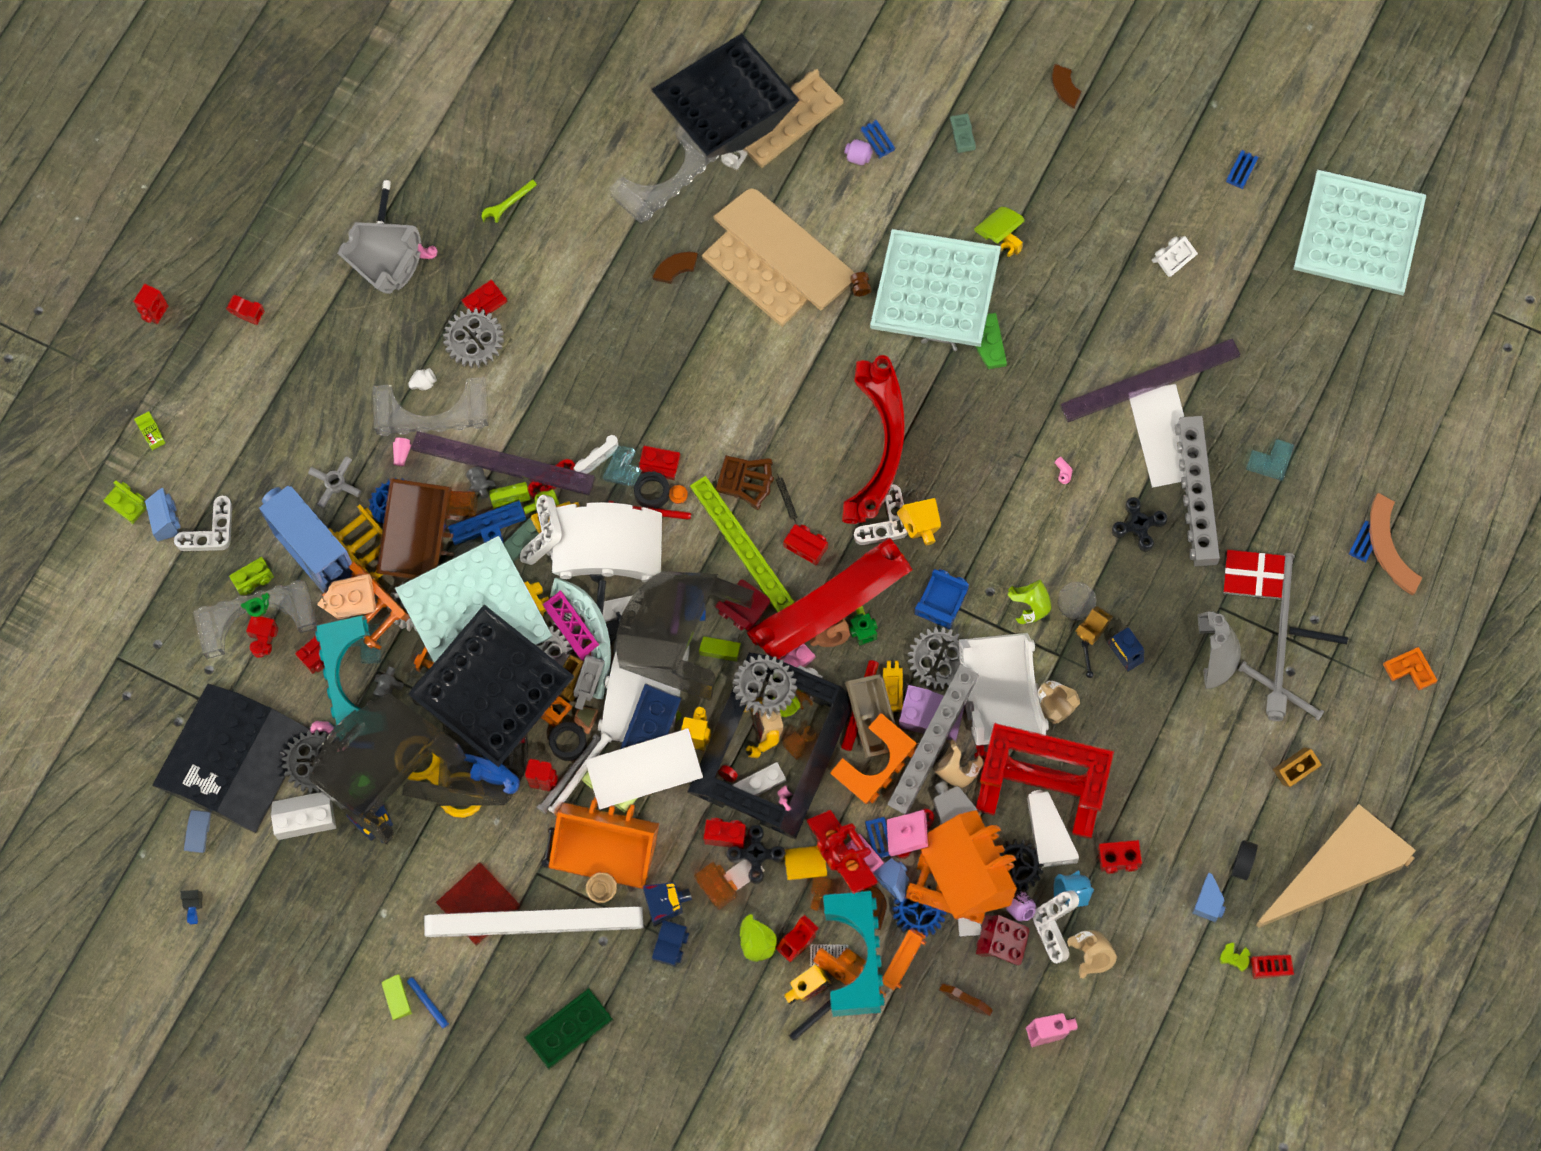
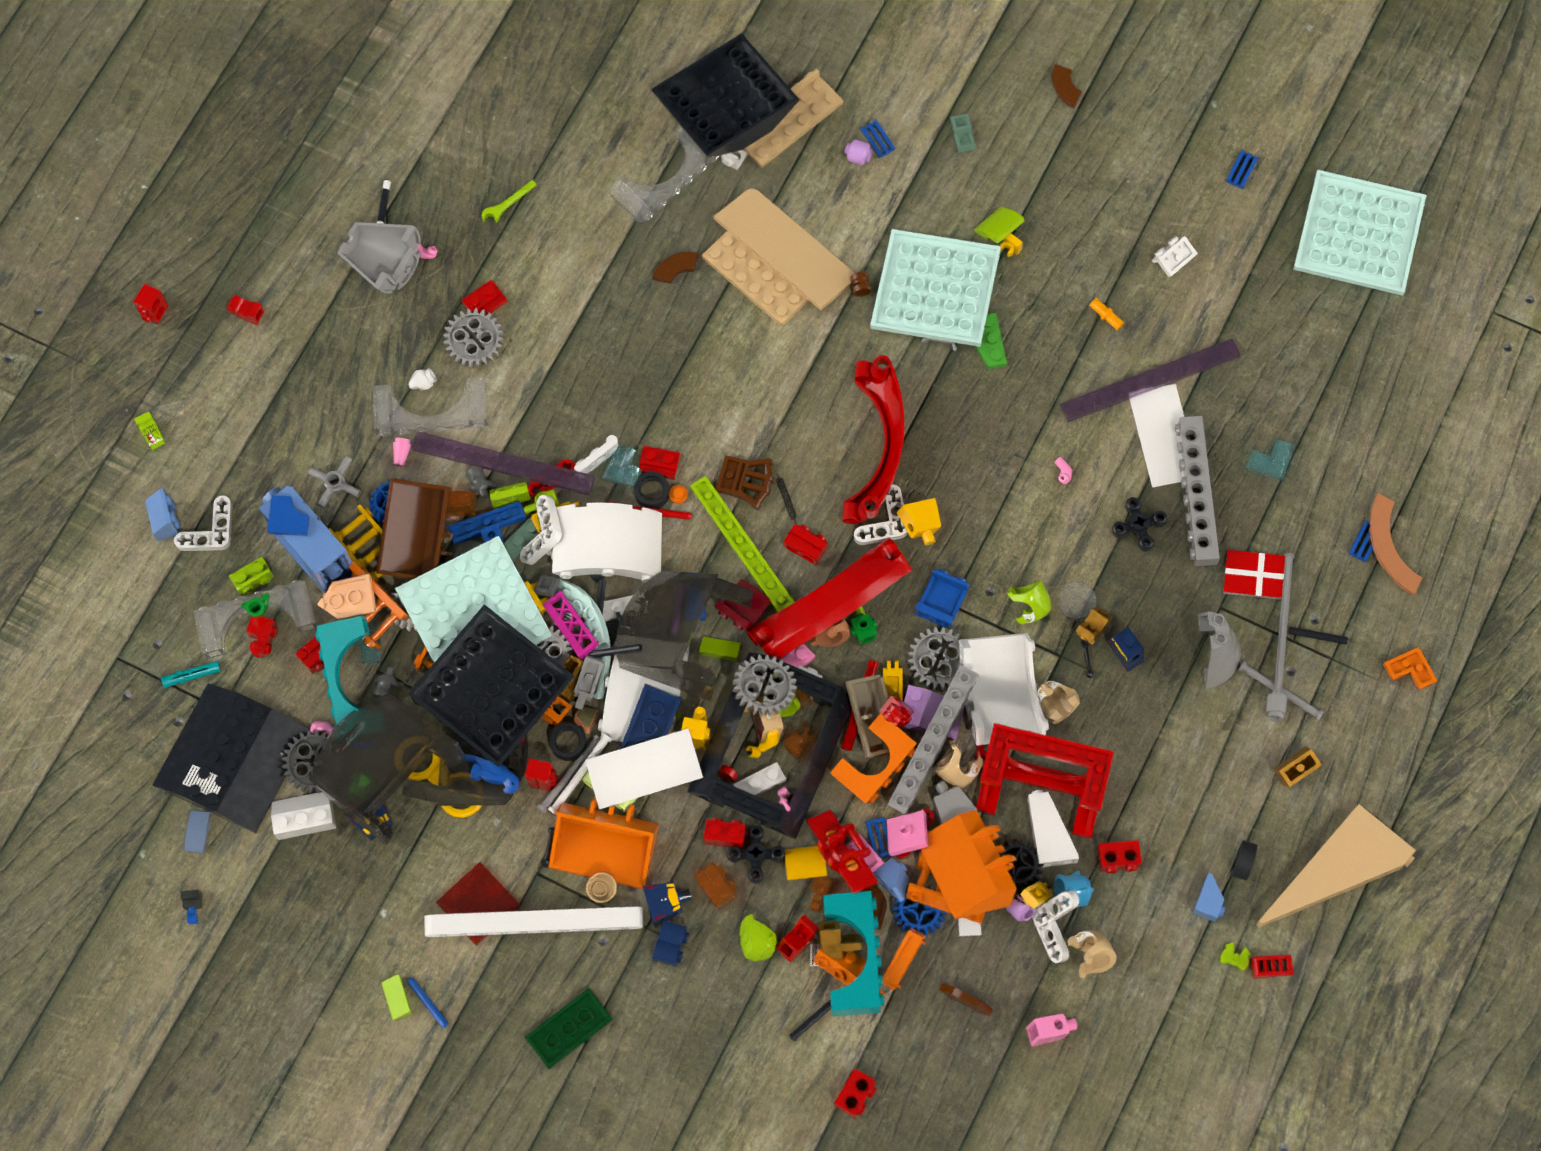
(125, 502): lime bracket -> none
(190, 674): none -> teal pin
(285, 519): none -> blue tile
(547, 586): none -> dark grey tile
(616, 650): none -> black piece
(739, 873): white sticker -> none
(816, 983): yellow torso -> none
(833, 942): none -> pearl gold brick
(851, 1092): none -> red brick
(896, 711): none -> red brick
(1002, 939): dark red bracket -> none
(1037, 894): none -> yellow hinge
(1106, 314): none -> light orange pin

